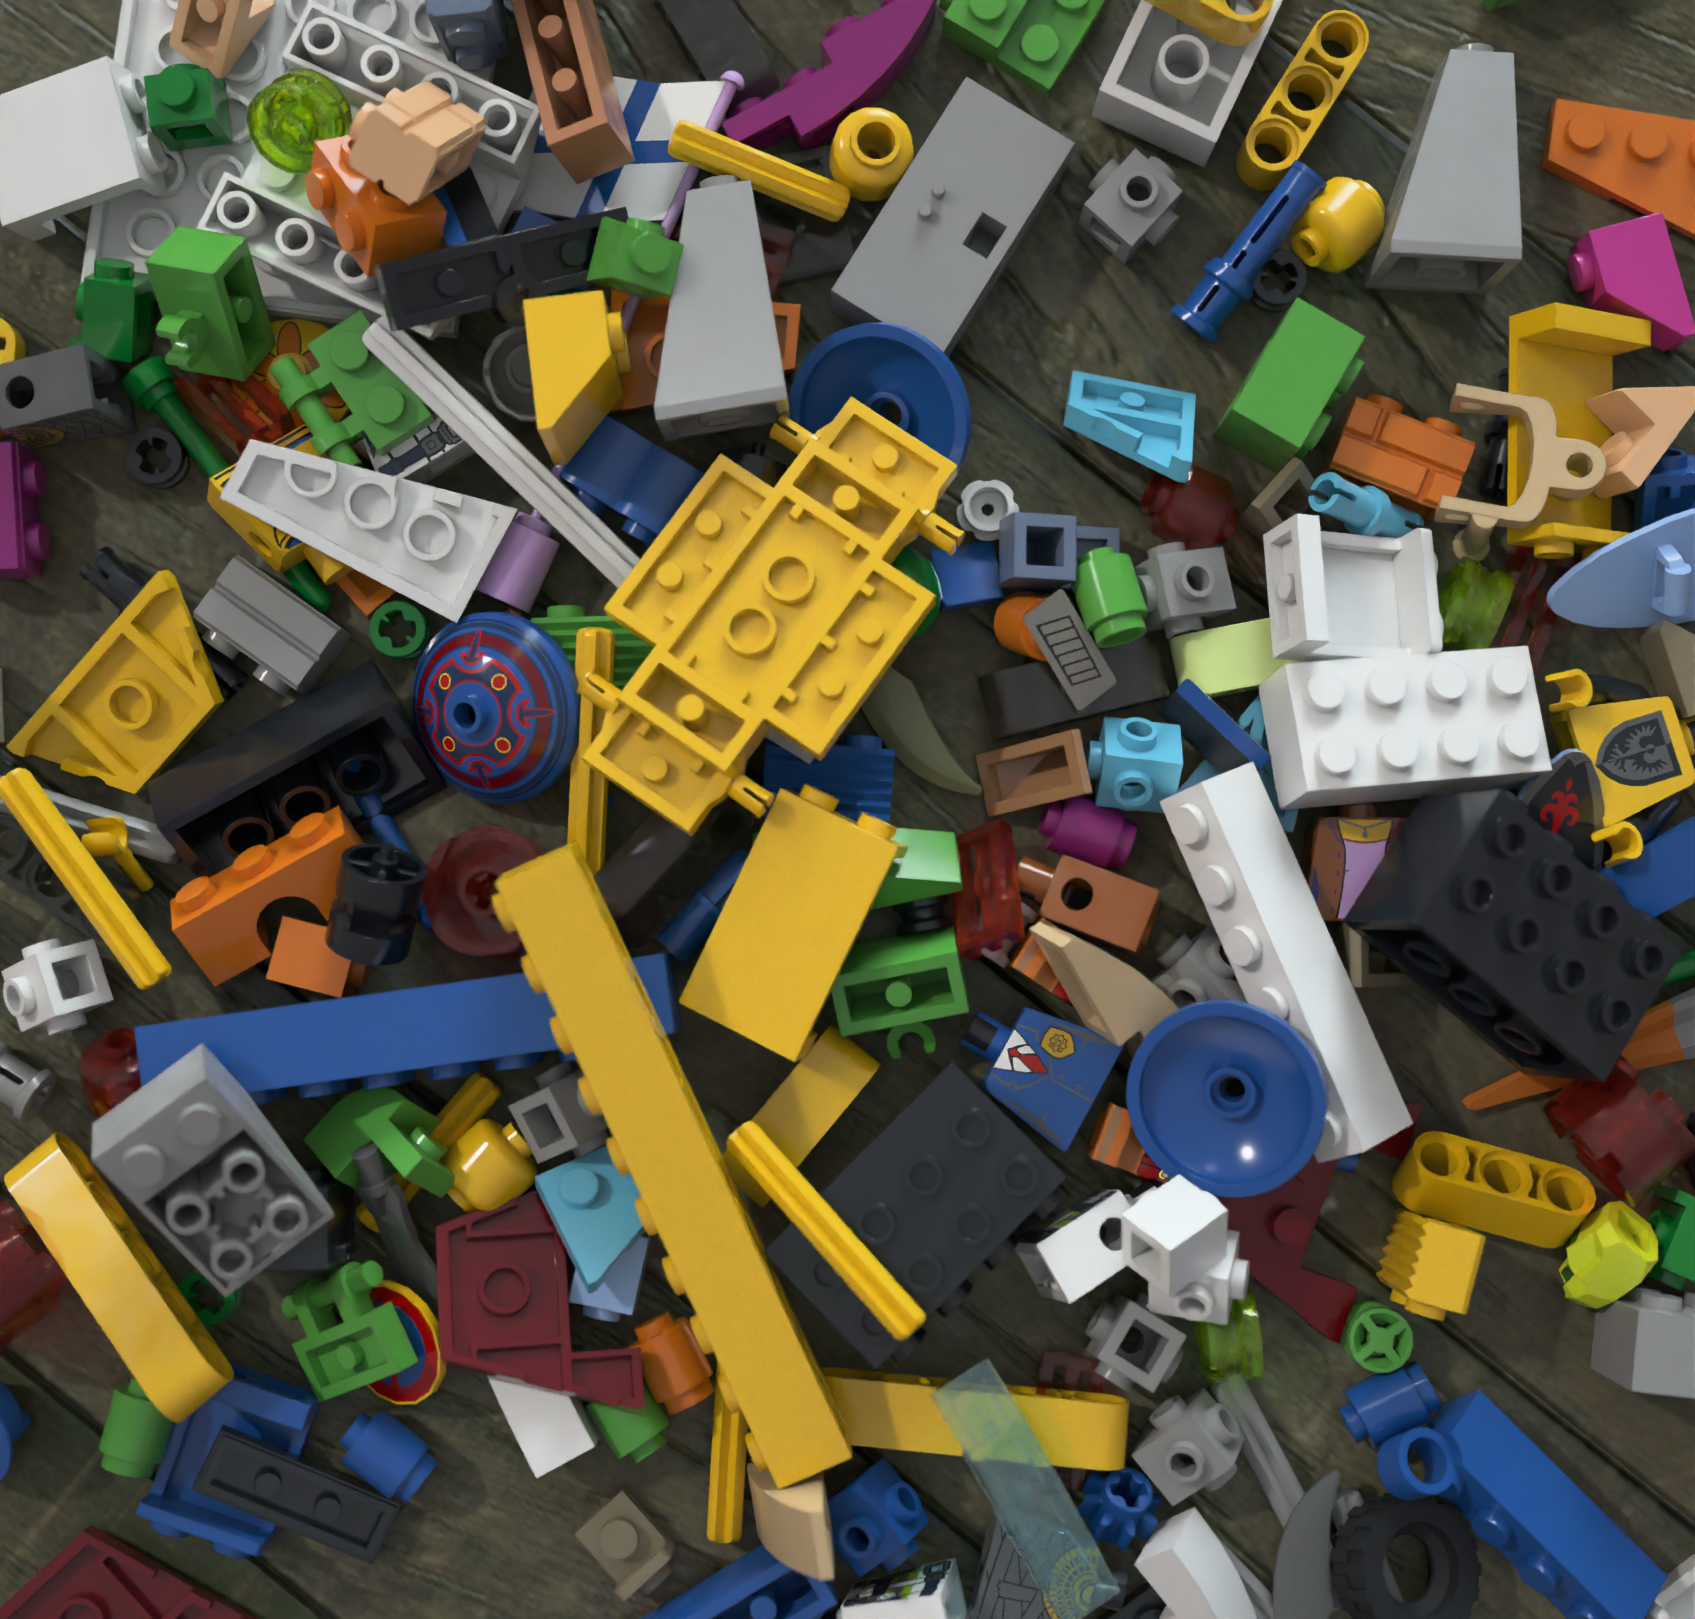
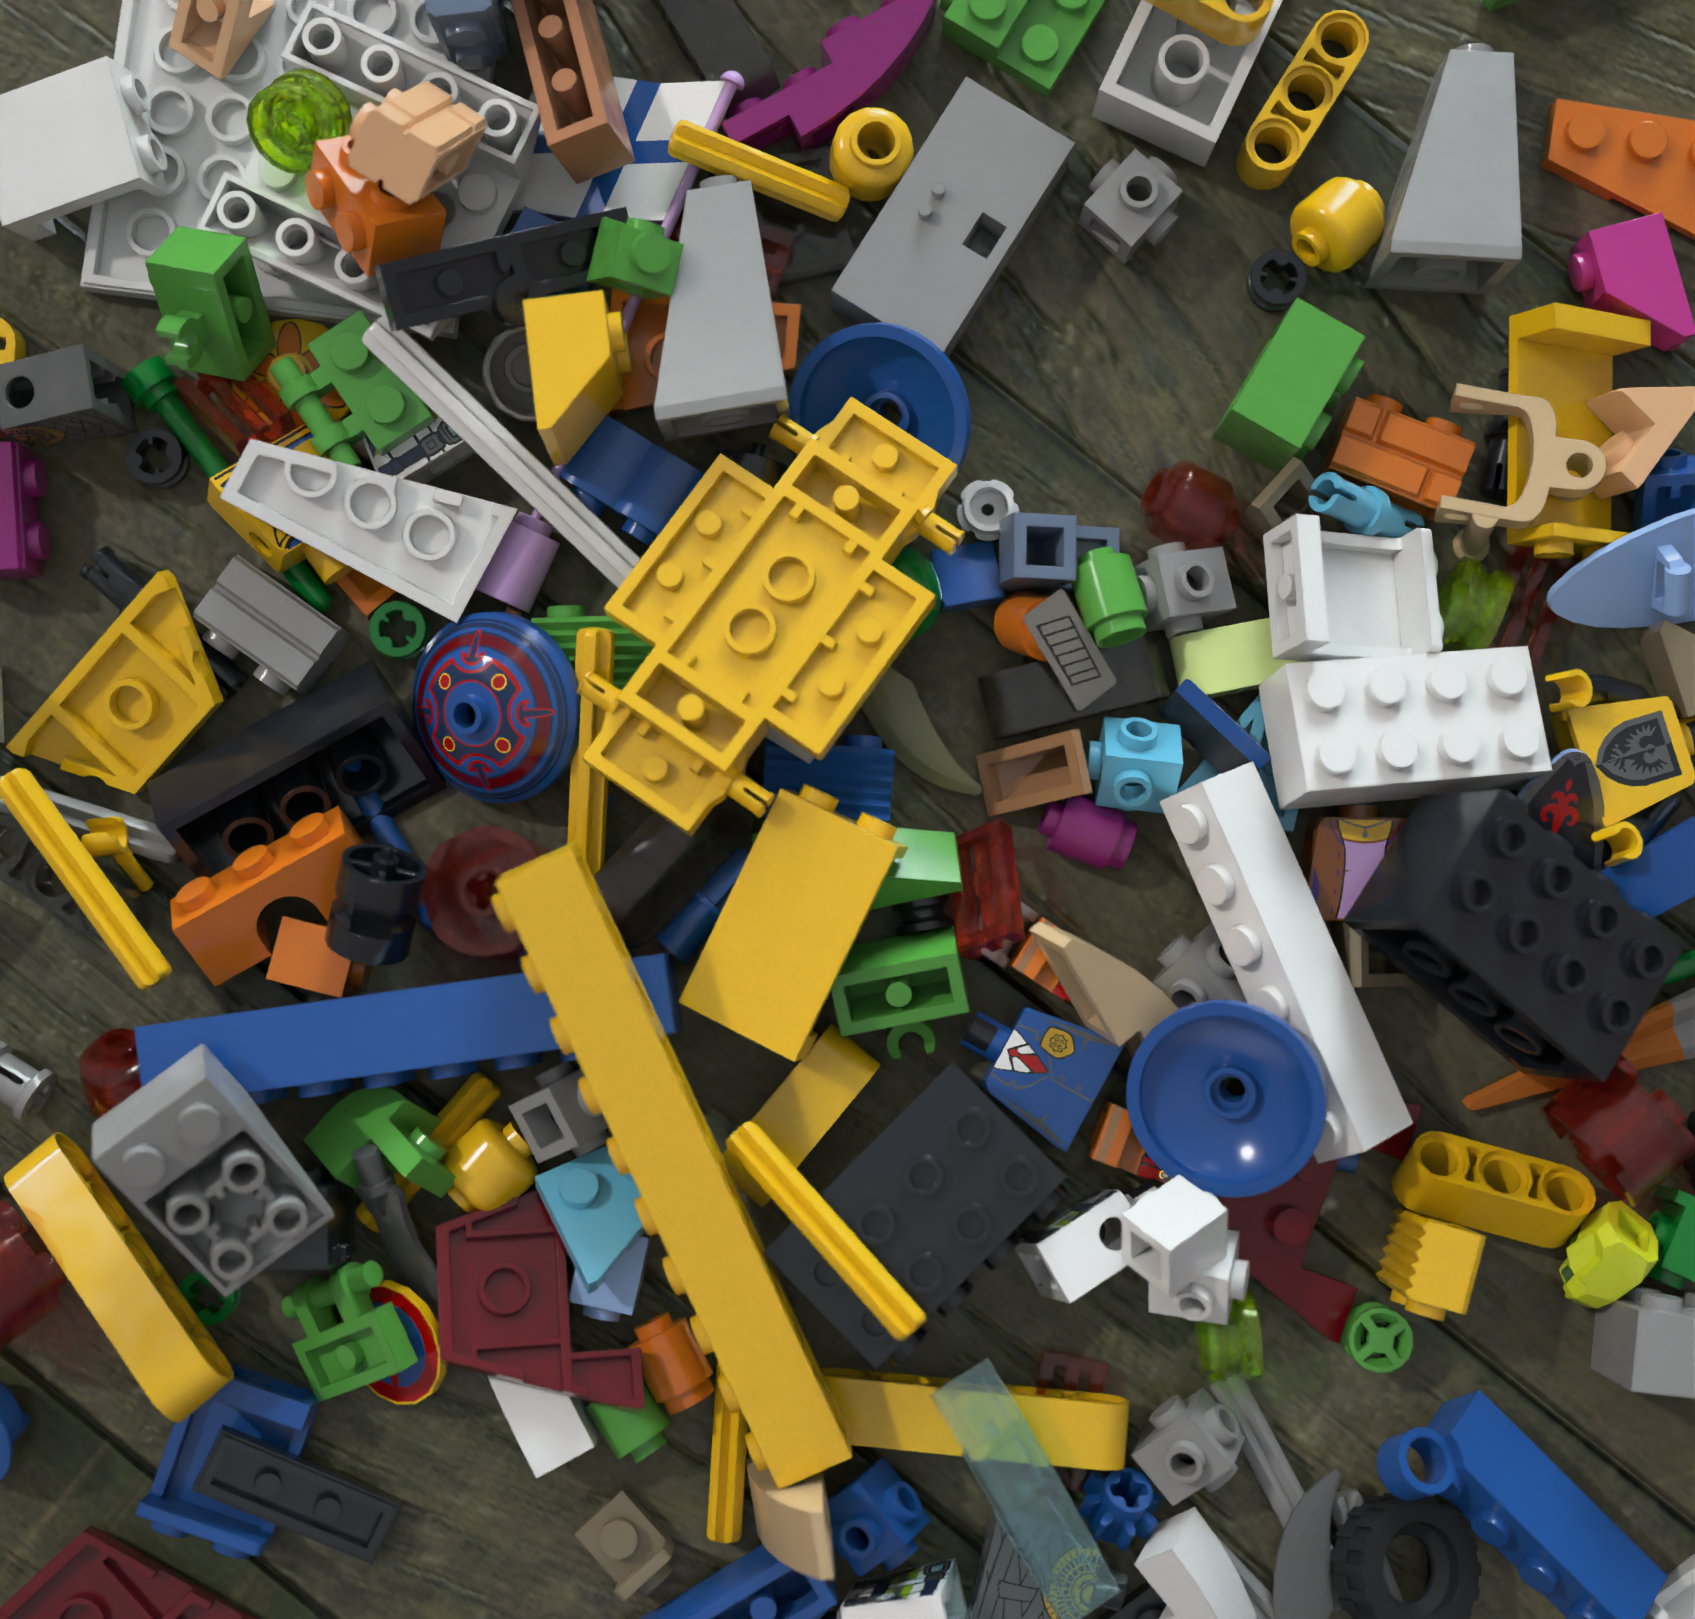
(56, 986): white brick -> none
(115, 311): green brick -> none
(133, 1433): bright green brick -> none
(188, 97): green brick -> none
(387, 1455): blue brick -> none
(466, 210): black sticker -> none
(1119, 912): dark orange torso -> none
(1134, 420): medium azure wing -> none
(1154, 1356): light grey brick -> none
(1230, 278): blue pin -> none
(1388, 1404): blue brick -> none

